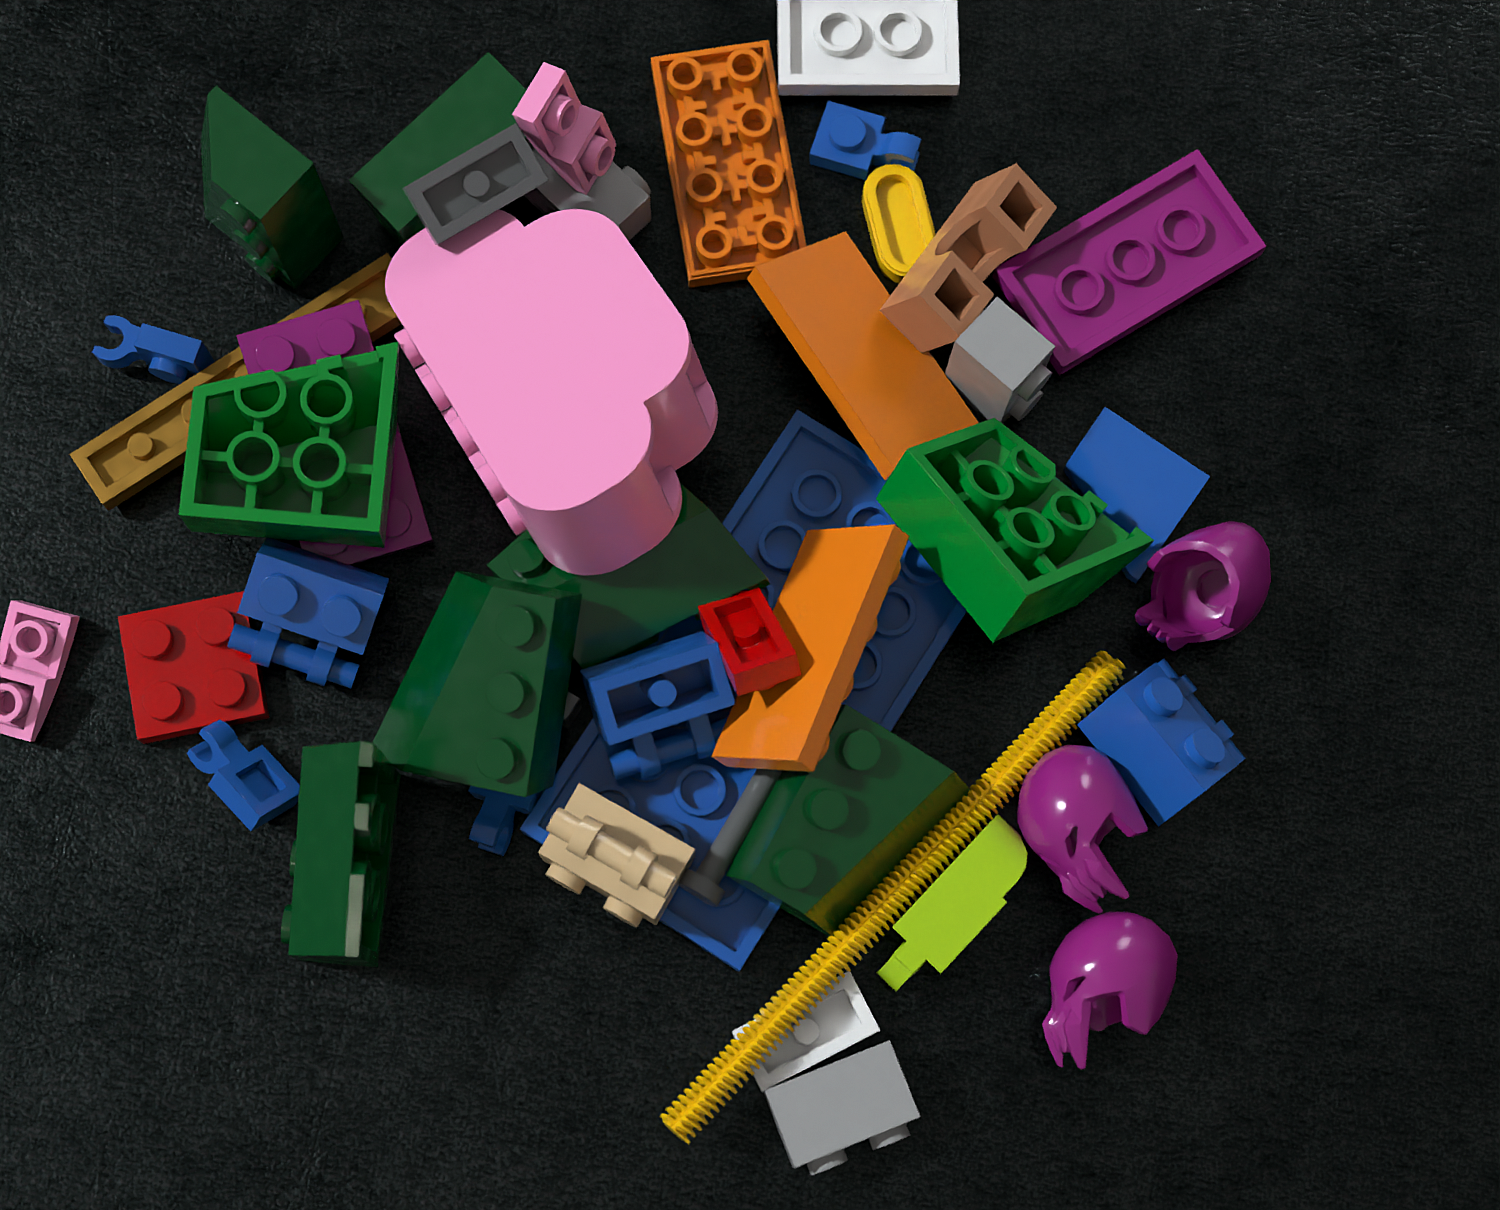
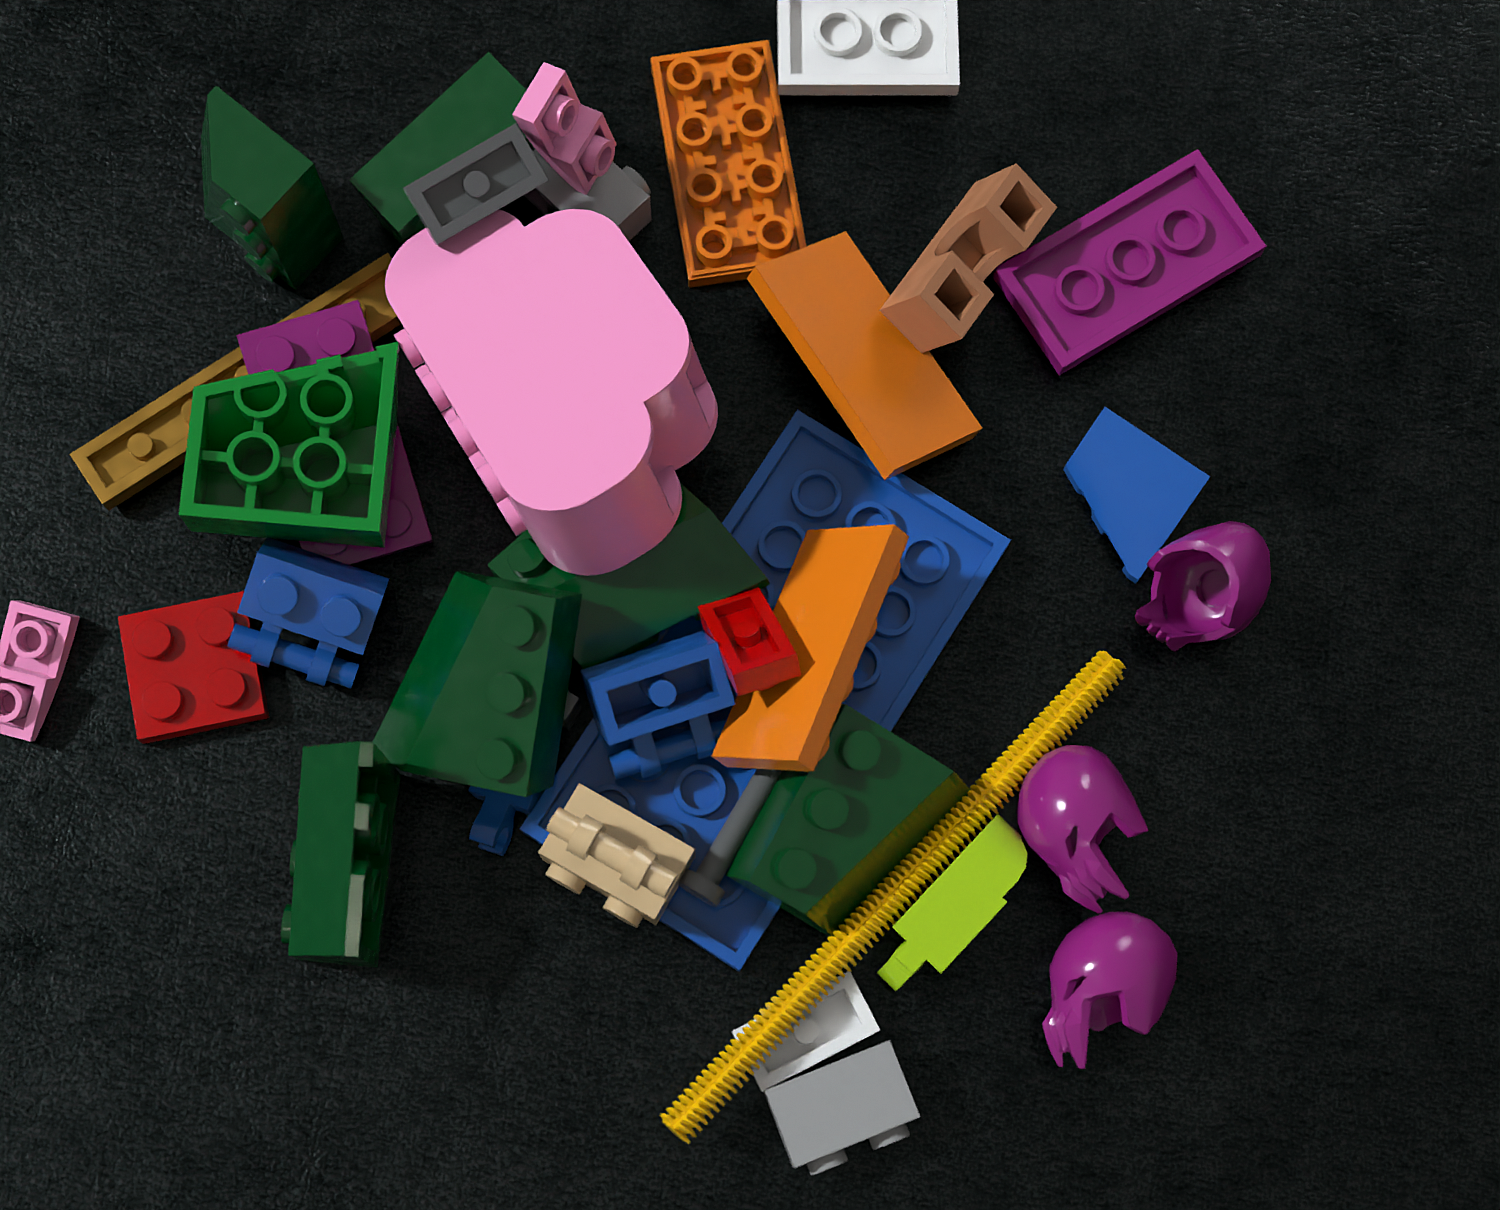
(165, 352): blue plate -> none
(246, 781): blue plate -> none
(854, 141): blue plate -> none
(896, 218): yellow tile -> none
(1000, 364): light grey brick -> none
(1004, 527): green wedge -> none
(1162, 740): blue brick -> none

